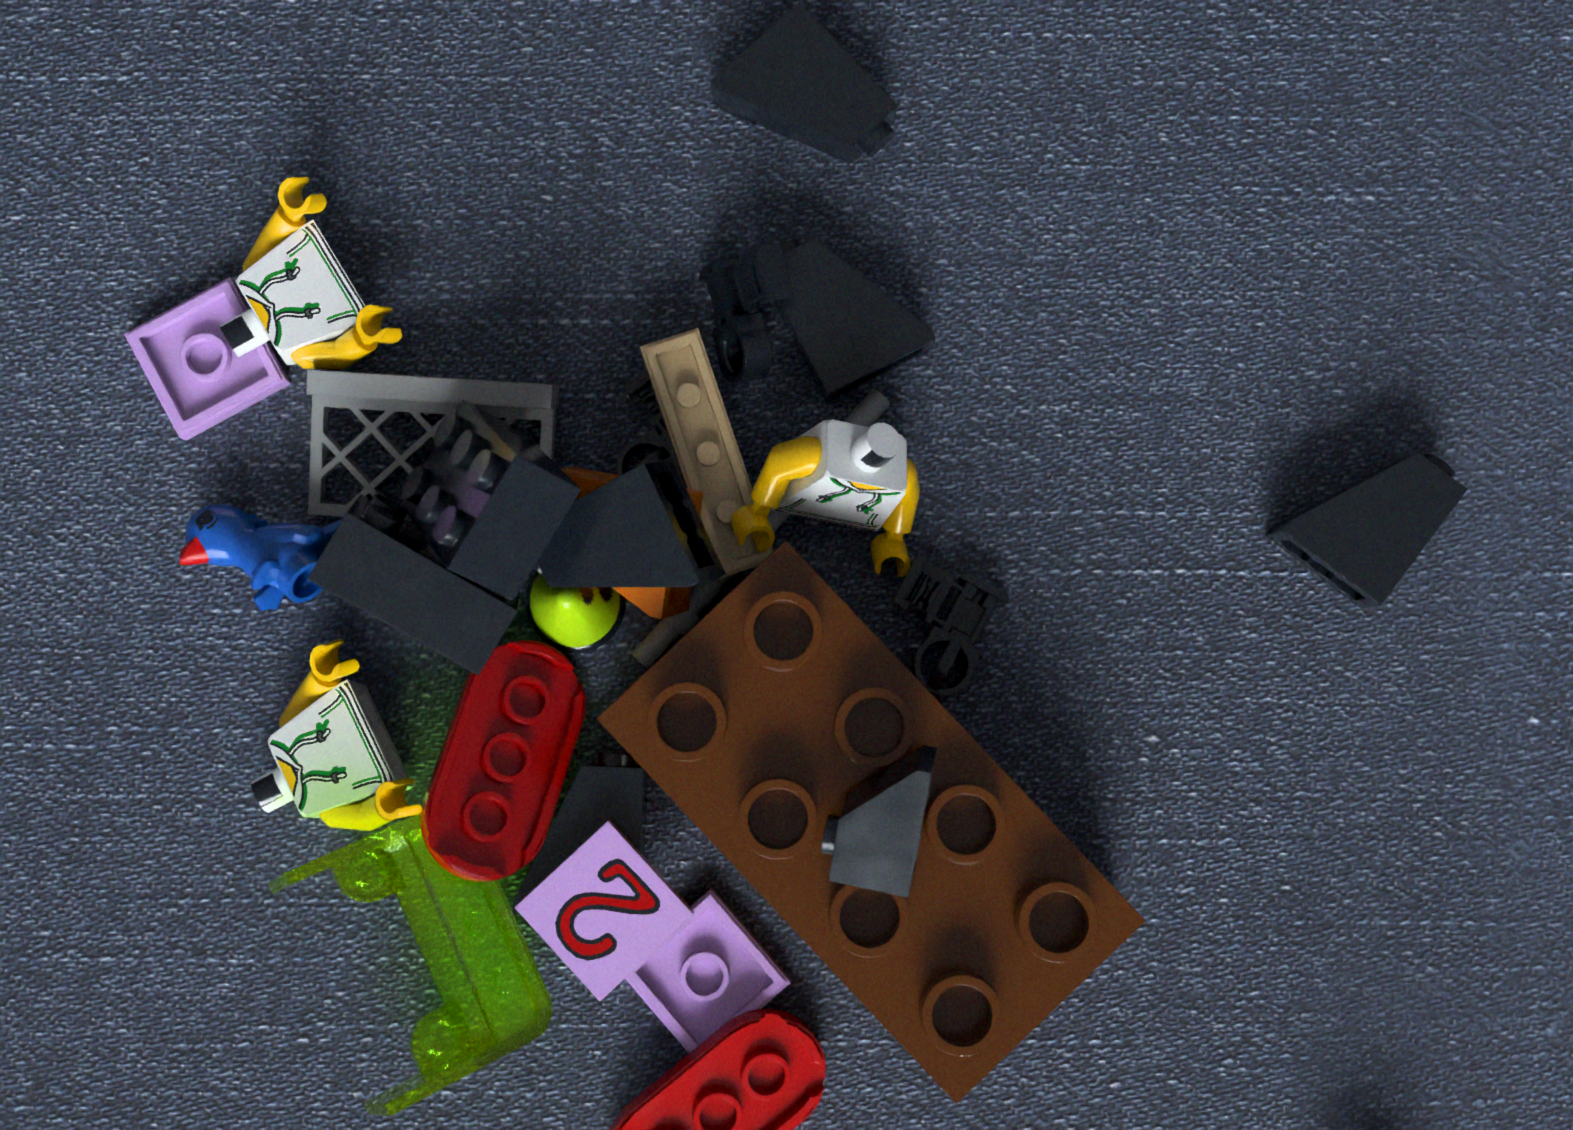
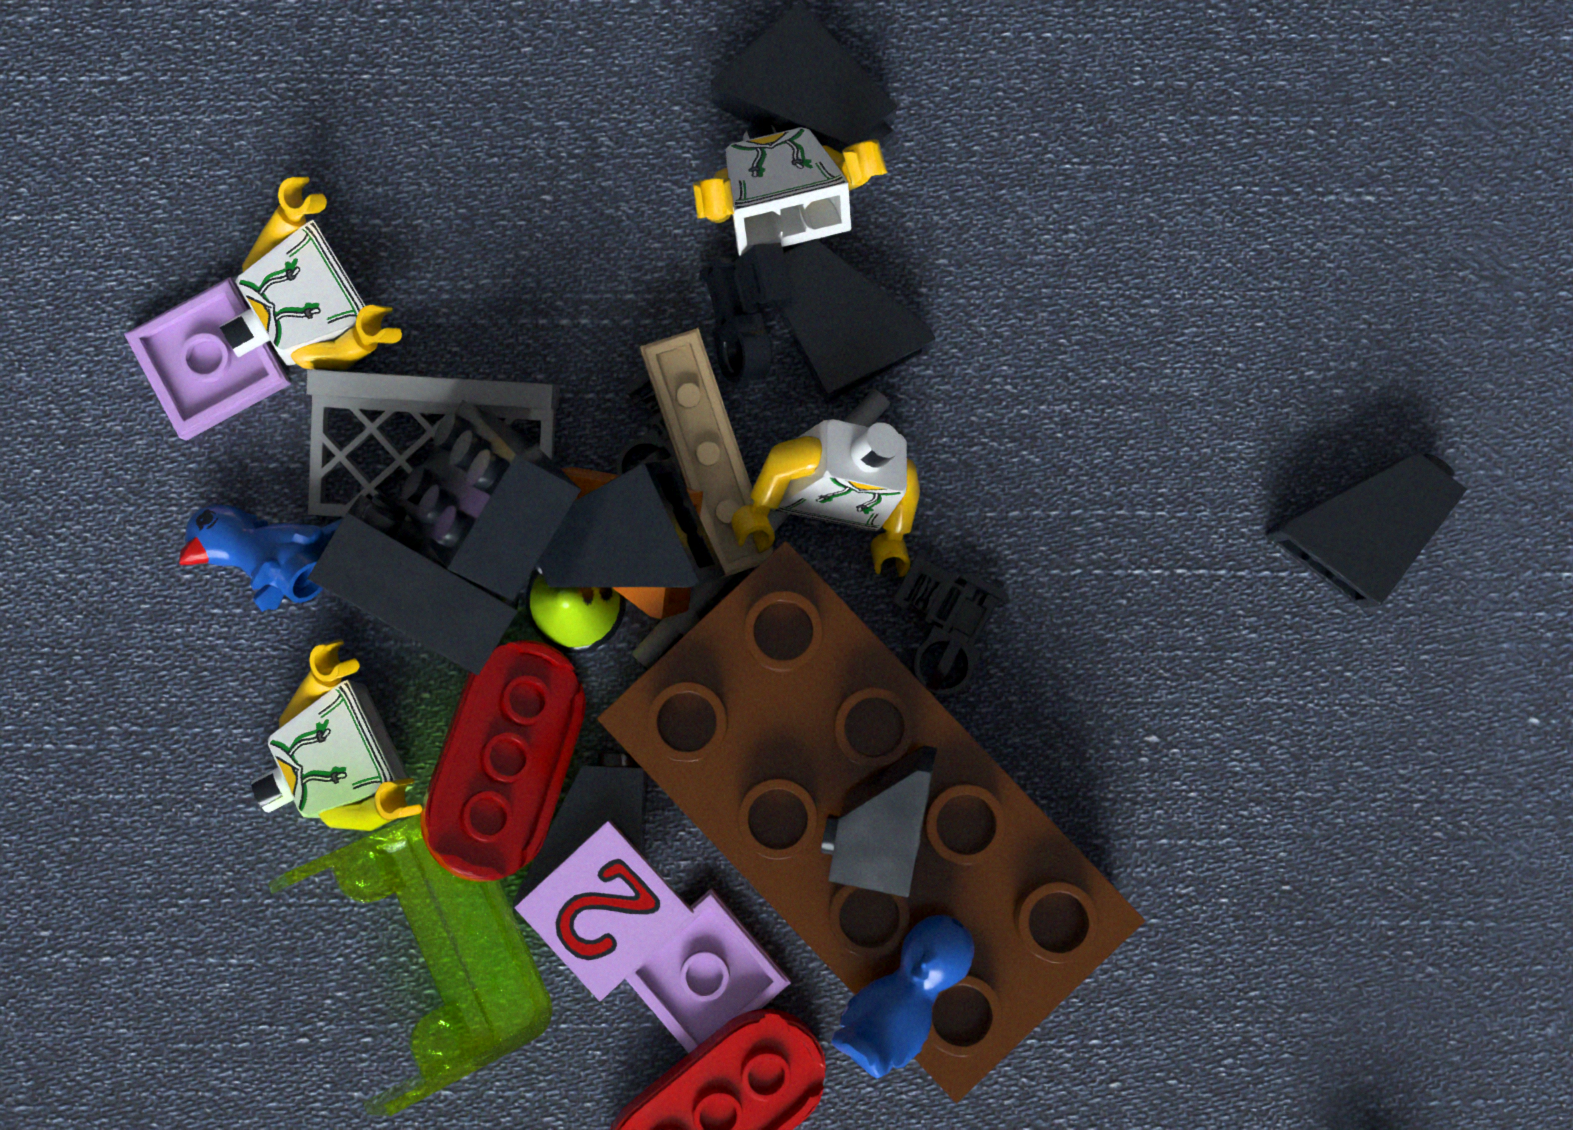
(786, 186): none -> white torso
(894, 1013): none -> blue animal

